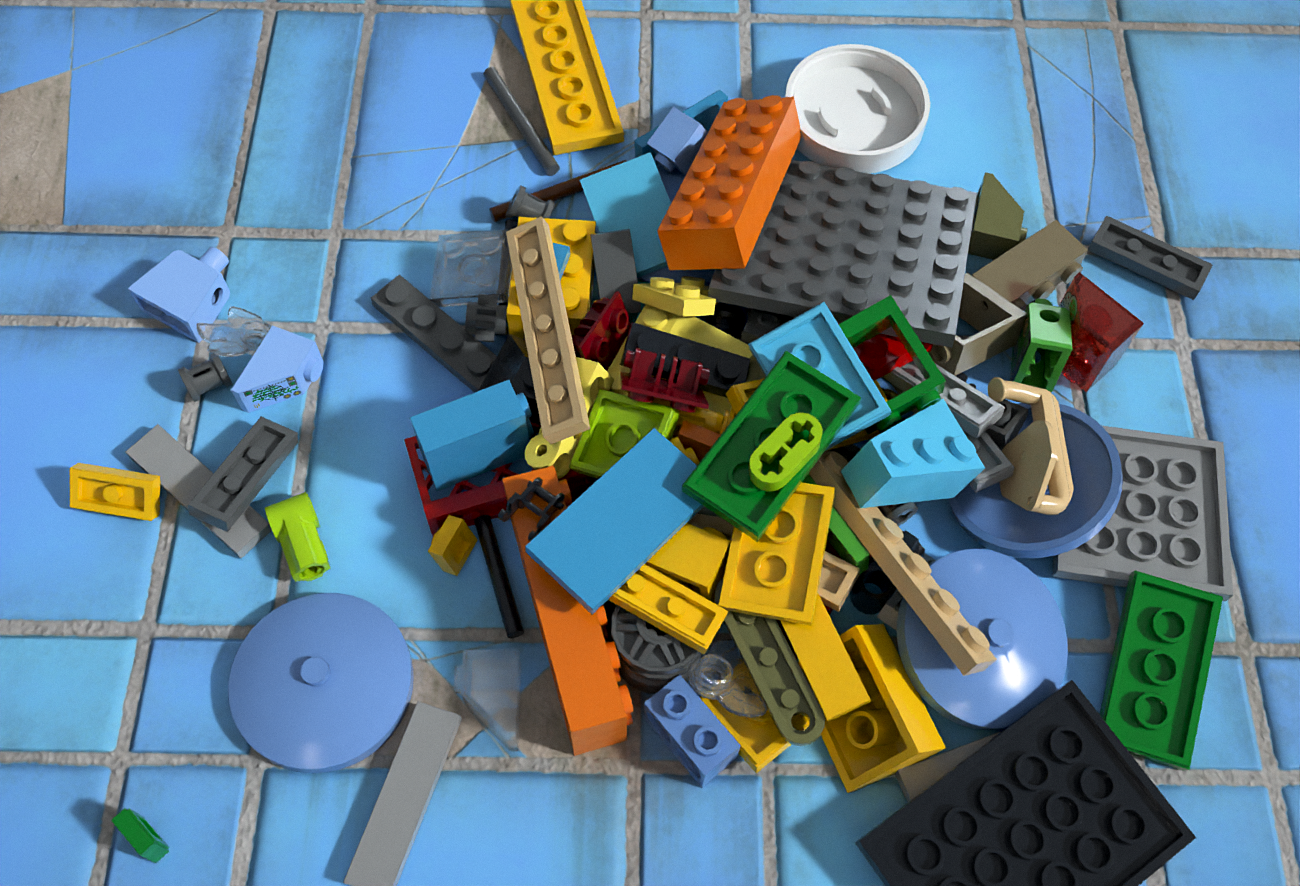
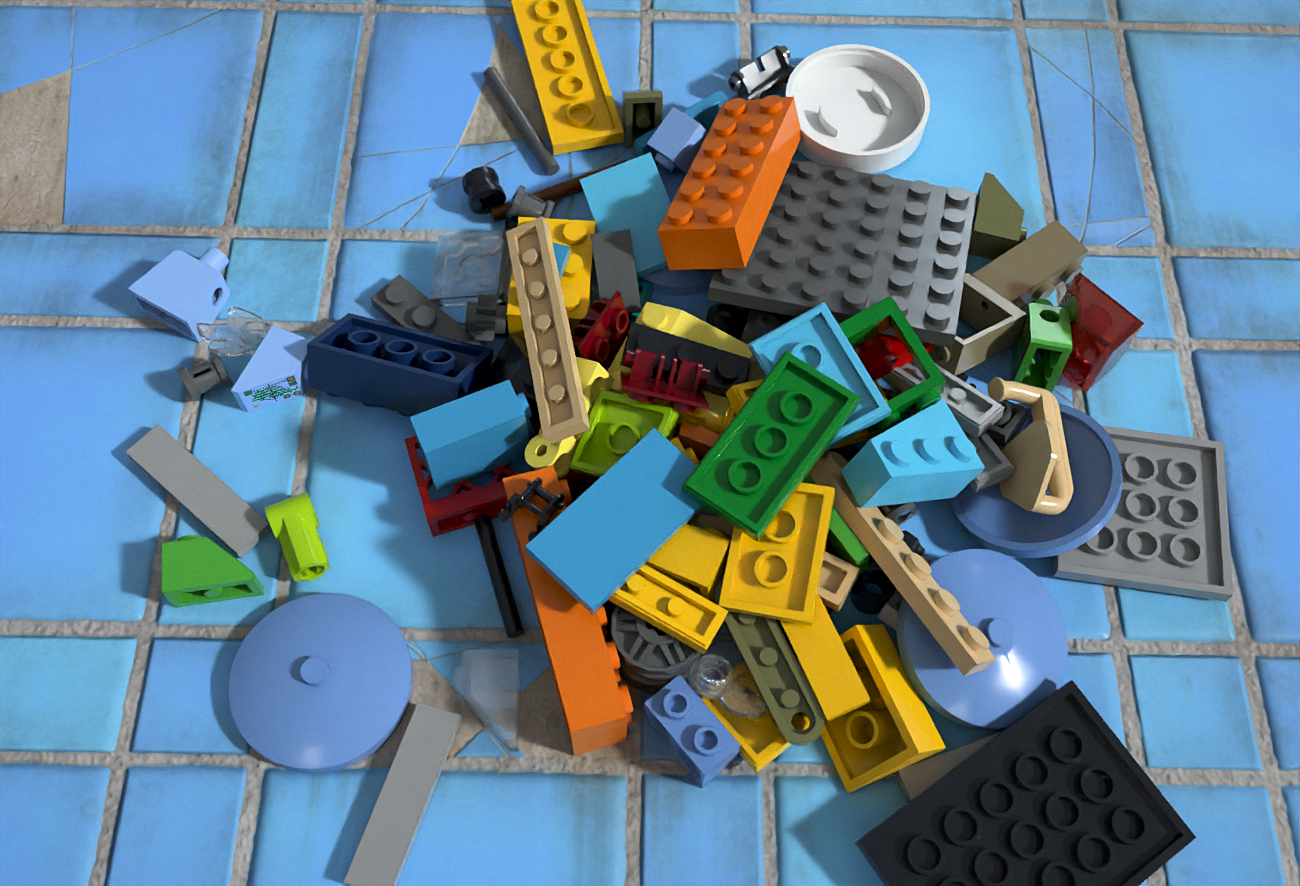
(115, 491): yellow plate -> none
(140, 835): green tile -> none
(203, 572): none -> bright green slope
(243, 474): dark grey plate -> none
(394, 365): none -> dark blue slope
(452, 545): yellow plate -> none
(483, 189): none -> black wheel
(640, 113): none -> olive slope
(682, 298): light yellow plate -> none
(774, 72): none -> dark grey hinge
(778, 444): lime beam -> none
(1150, 257): dark grey plate -> none
(1160, 668): green tile -> none

